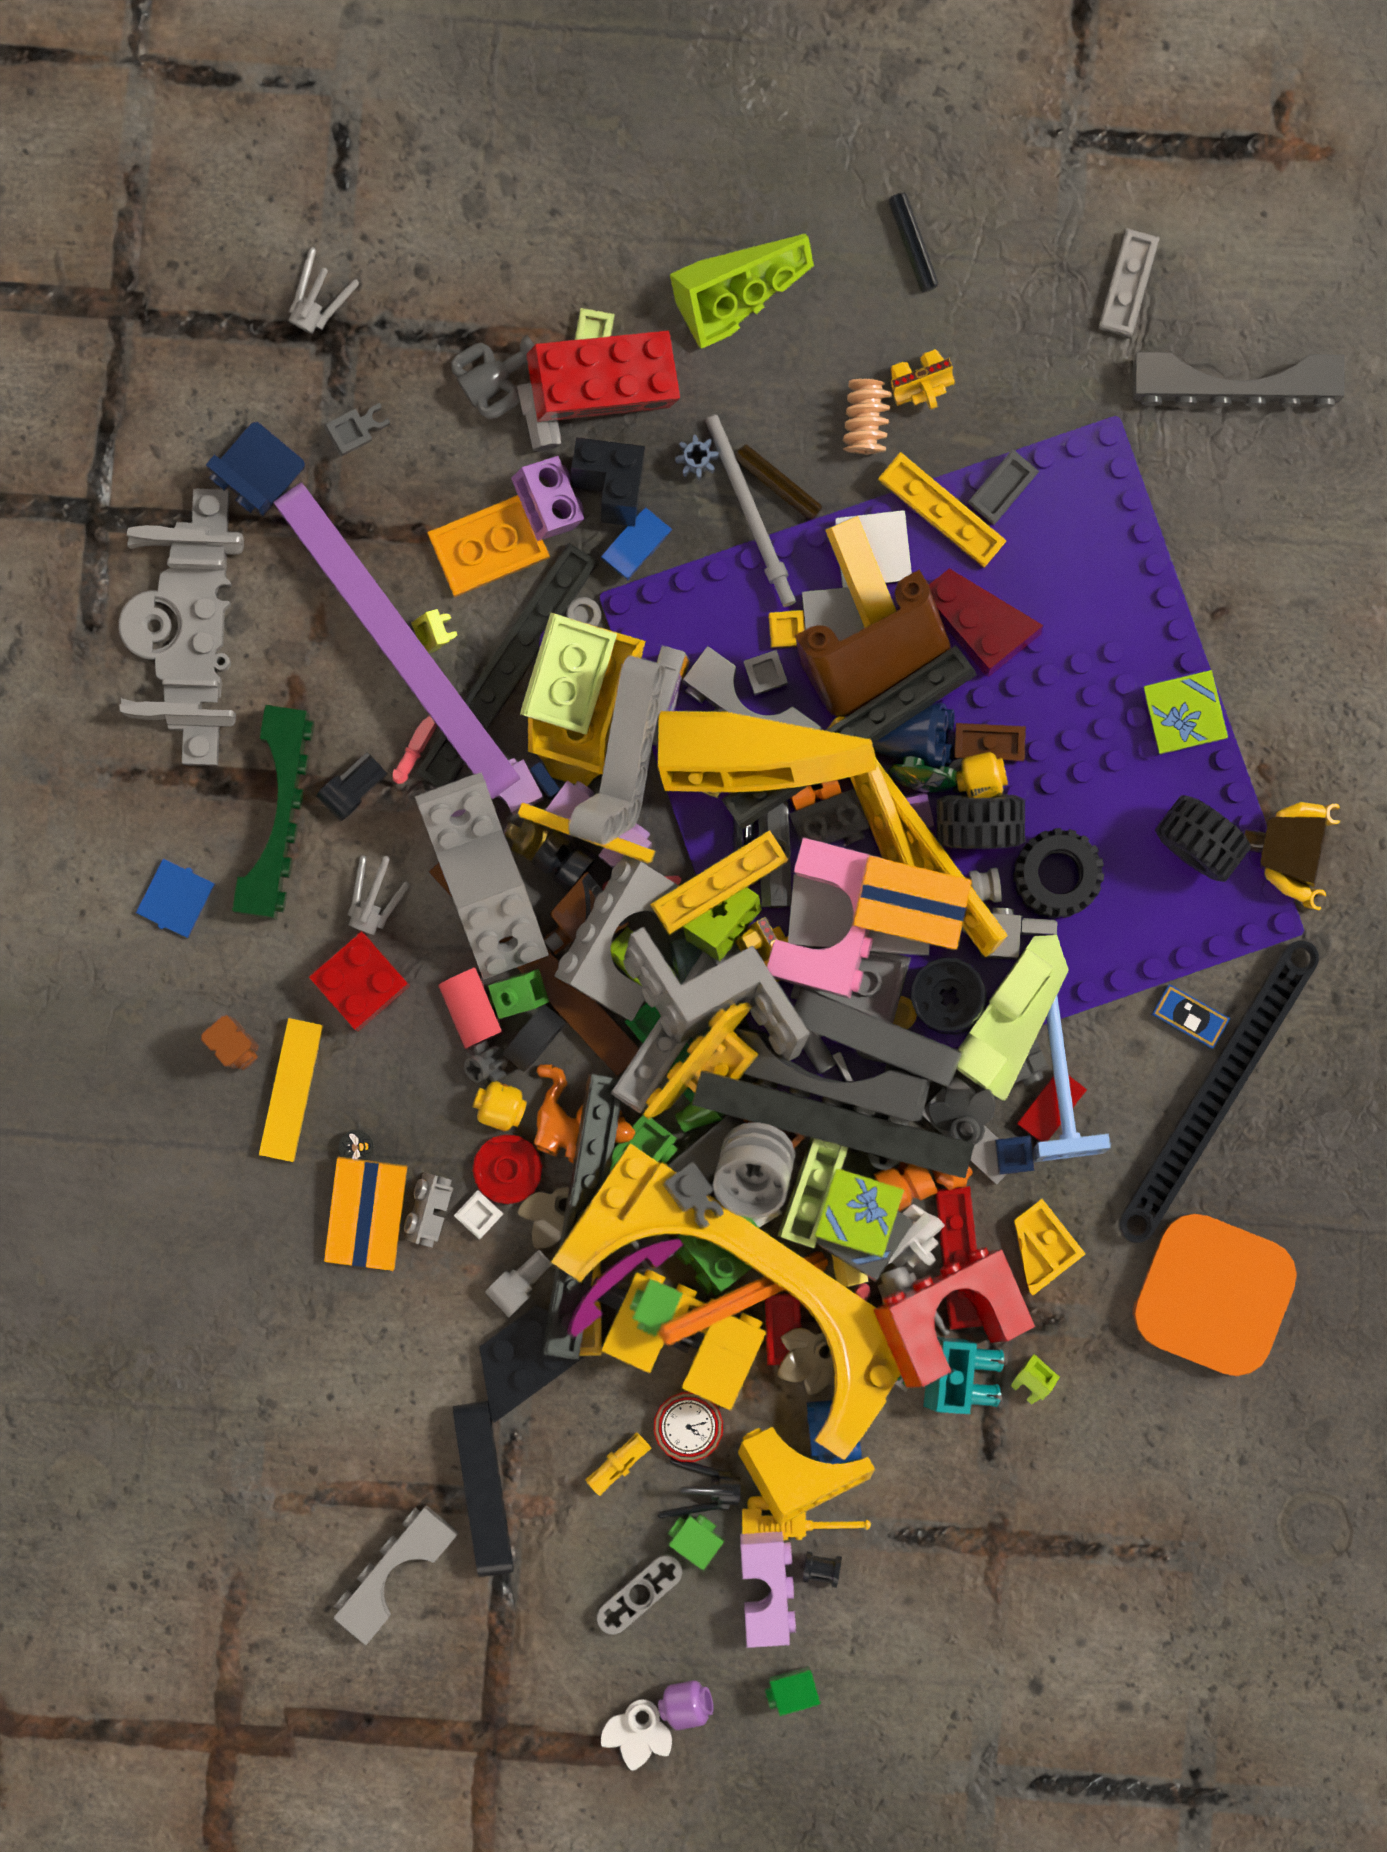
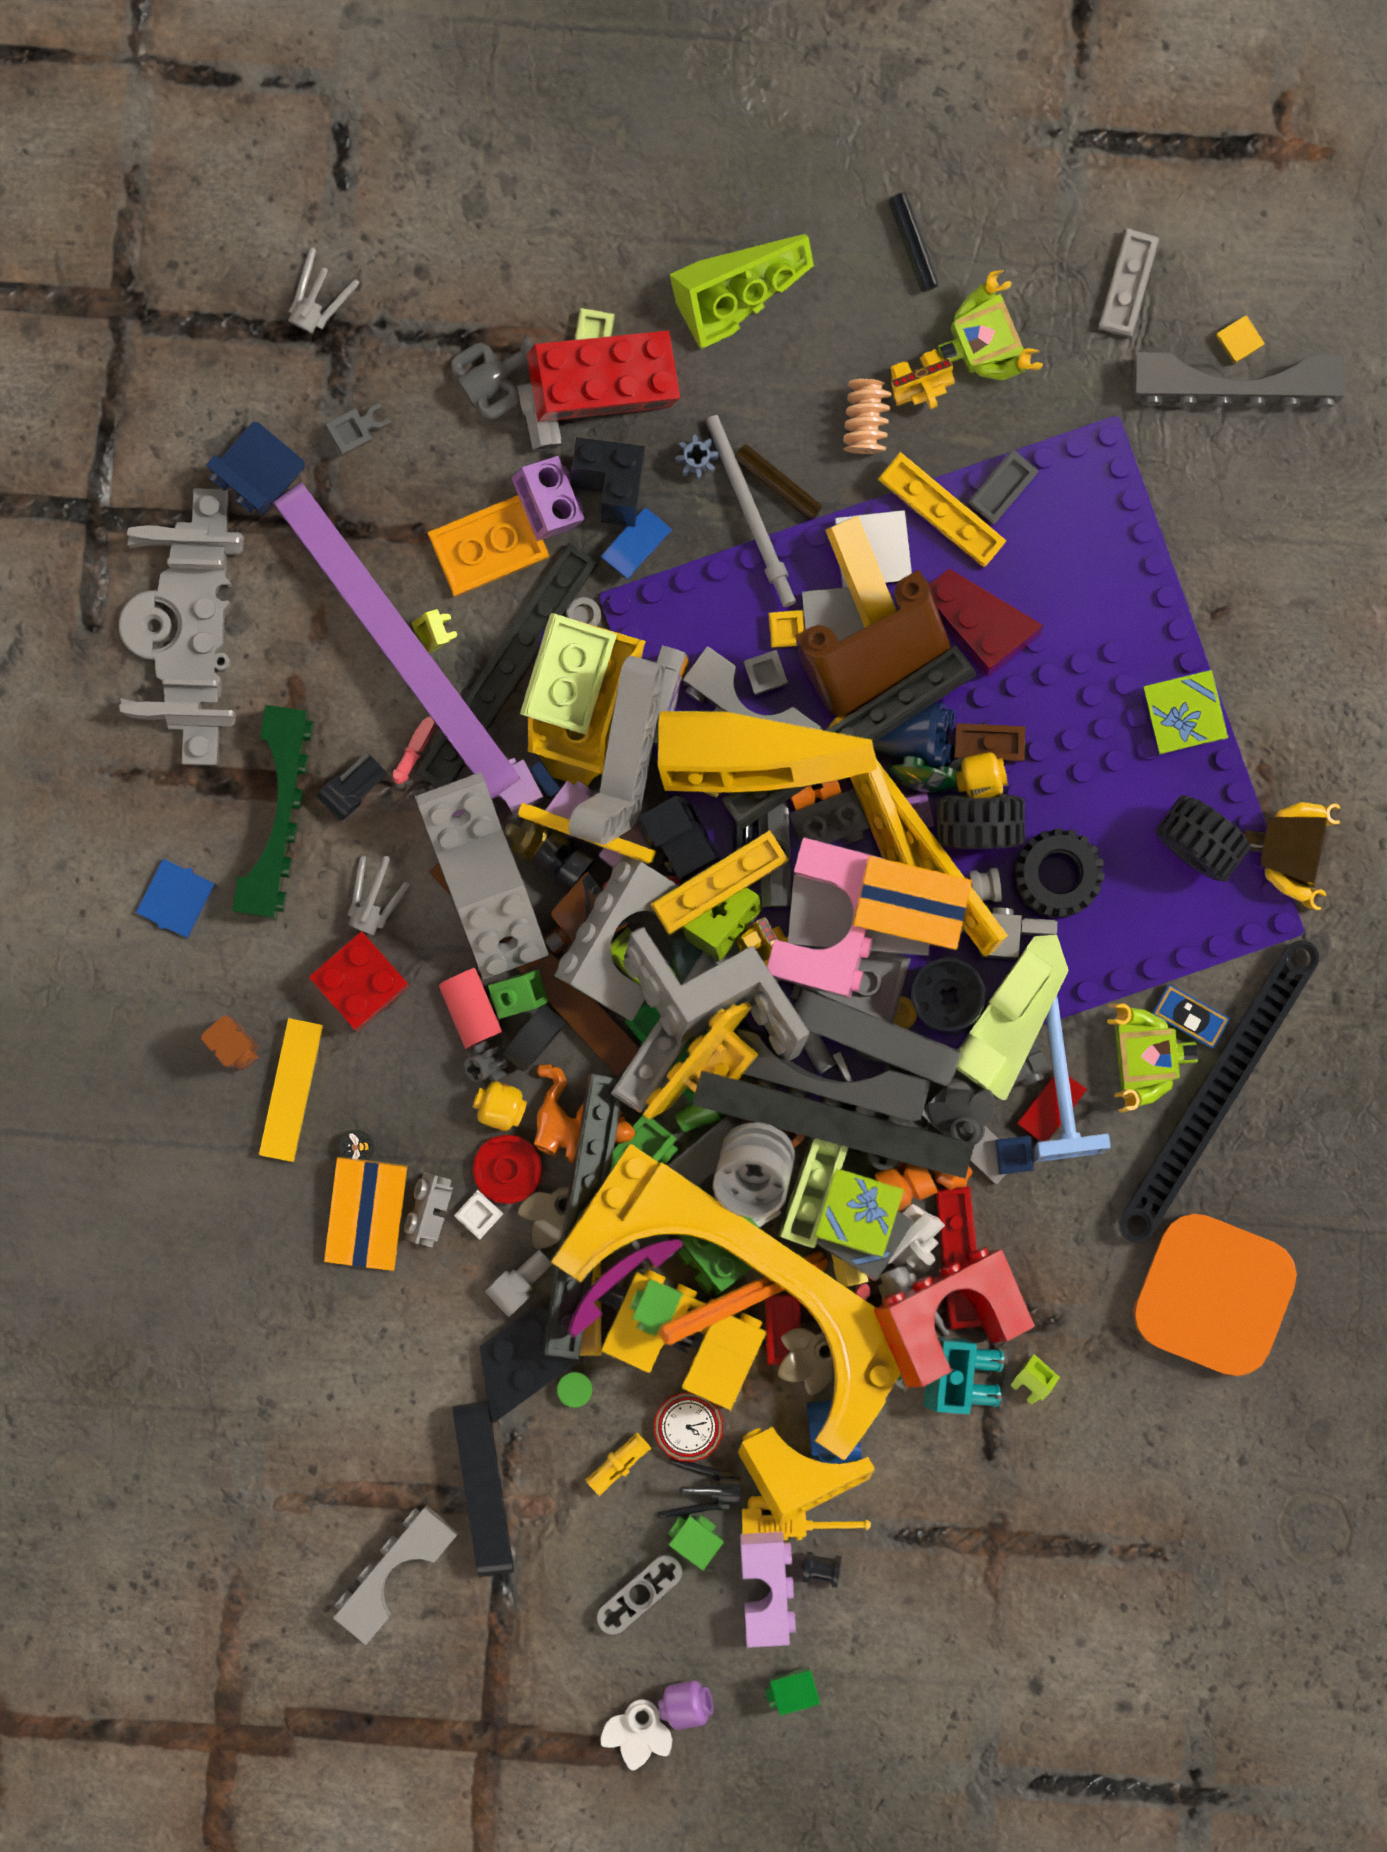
(574, 1389): none -> bright green tile
(681, 835): none -> black brick
(690, 1190): dark grey plate -> none
(987, 335): none -> lime torso
(1044, 1246): yellow wing -> none
(1147, 1056): none -> lime torso
(1240, 339): none -> yellow tile

